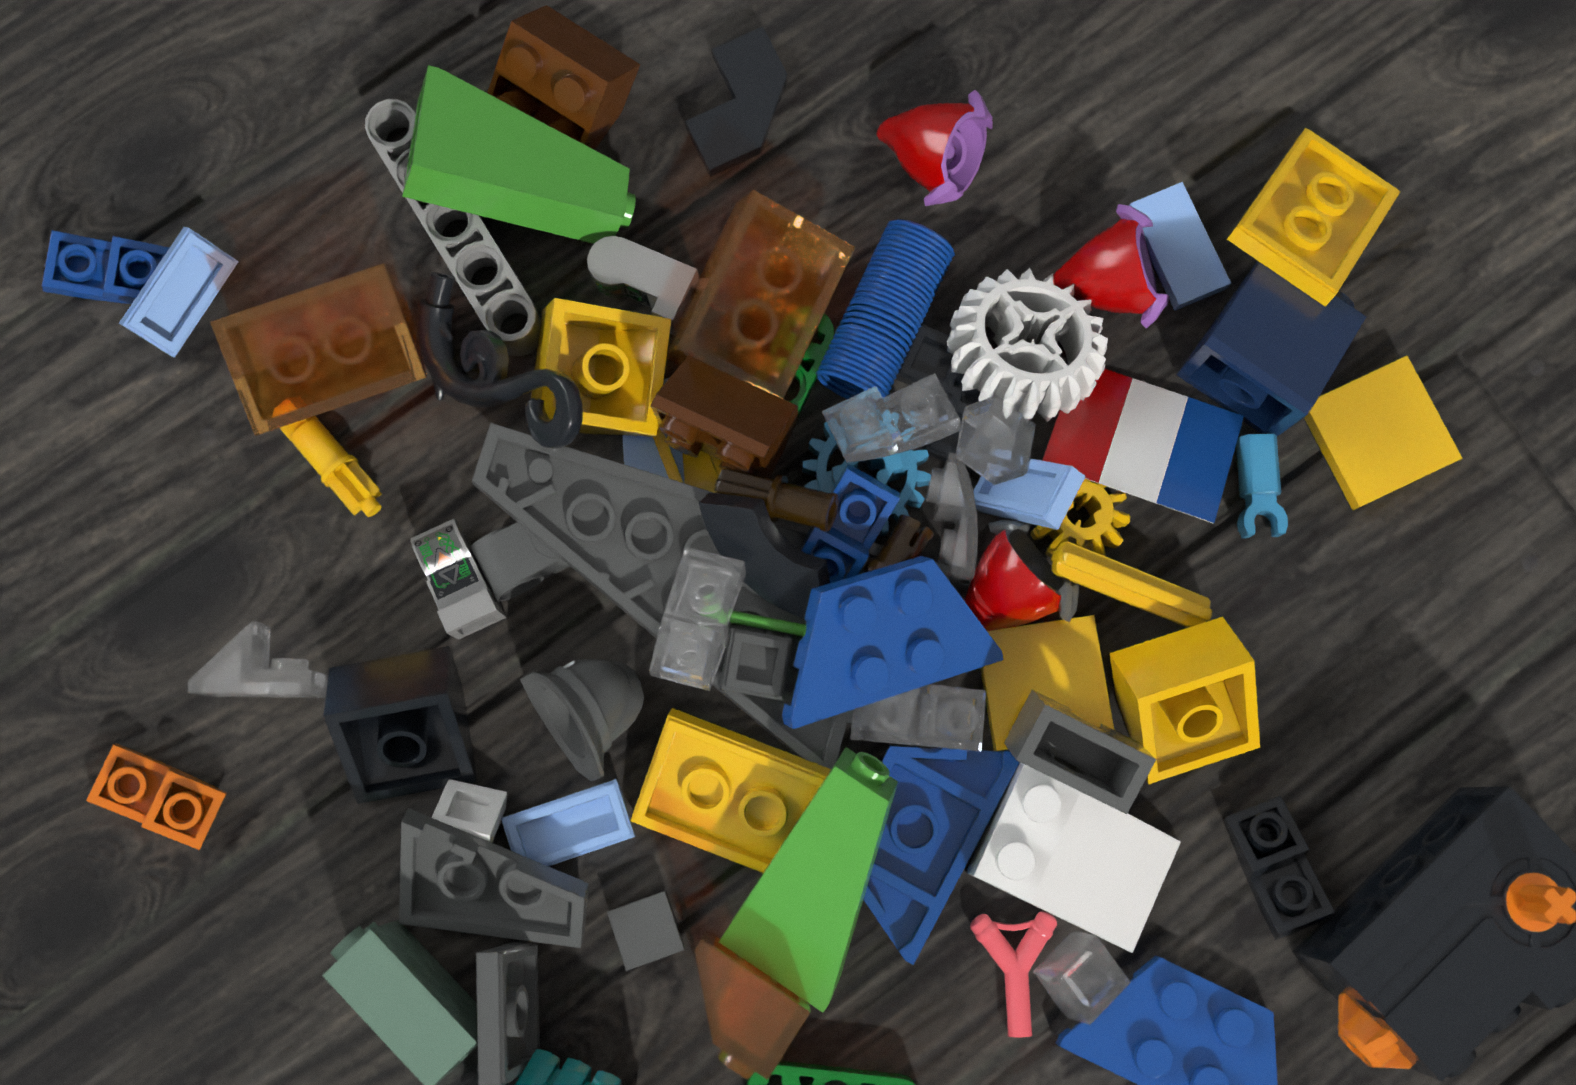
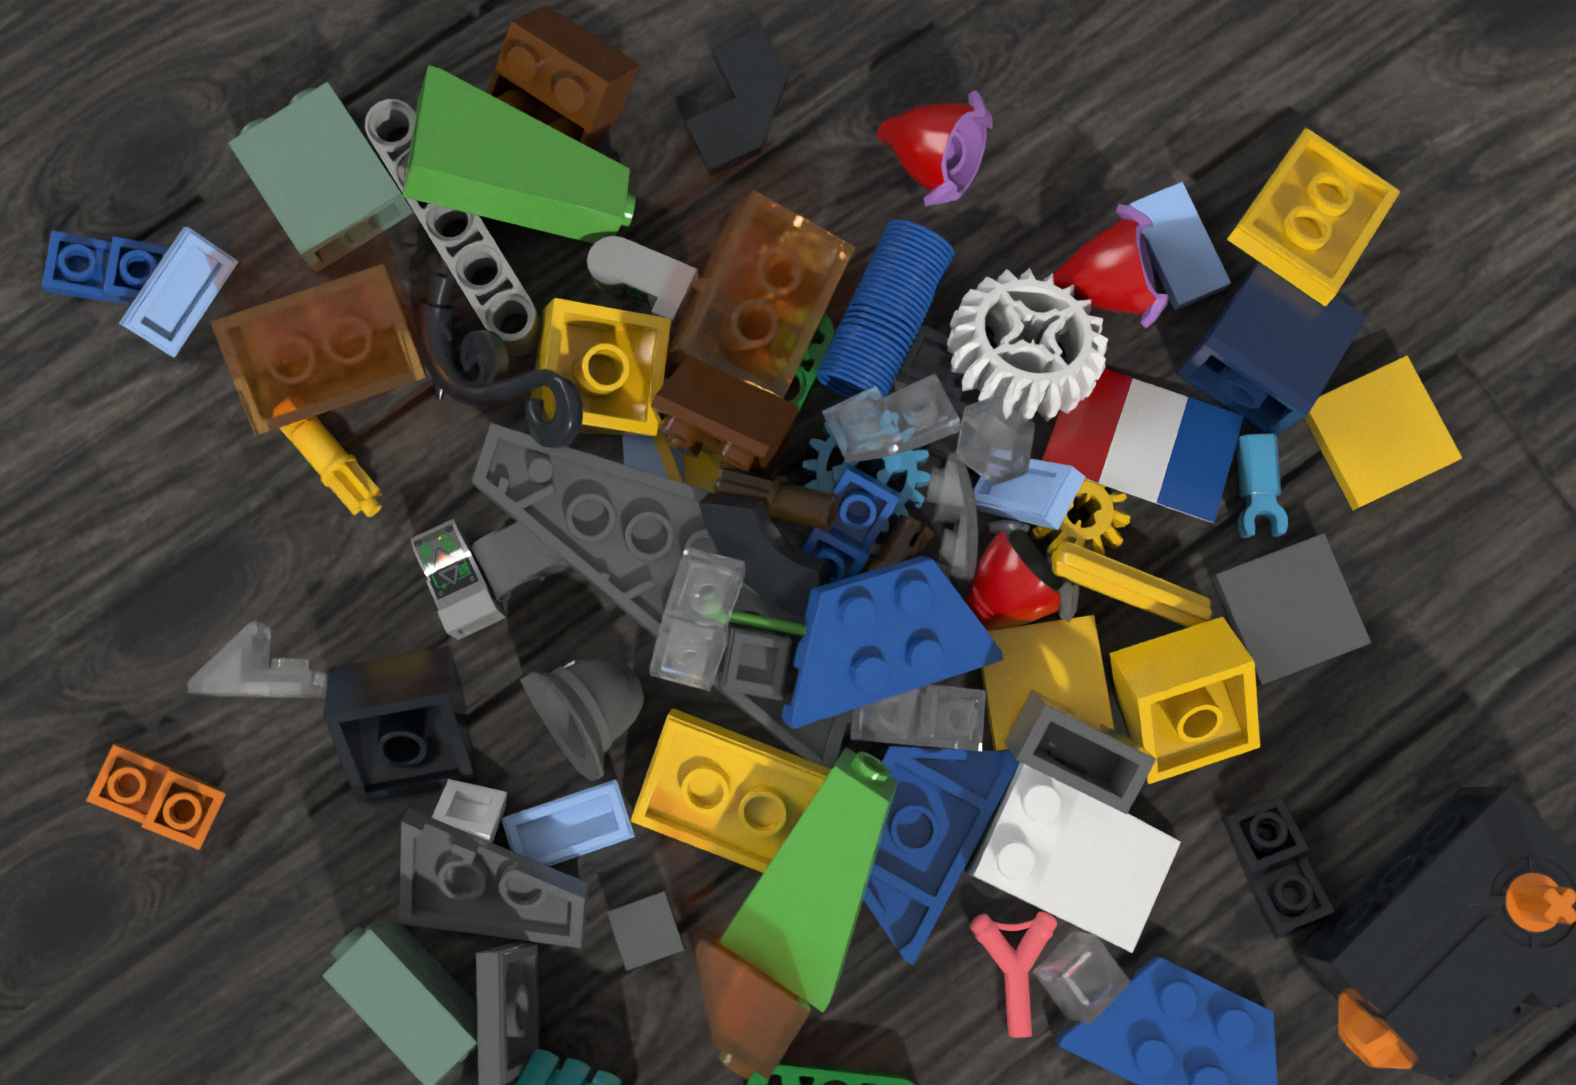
(320, 176): none -> sand green brick
(1291, 609): none -> dark grey tile

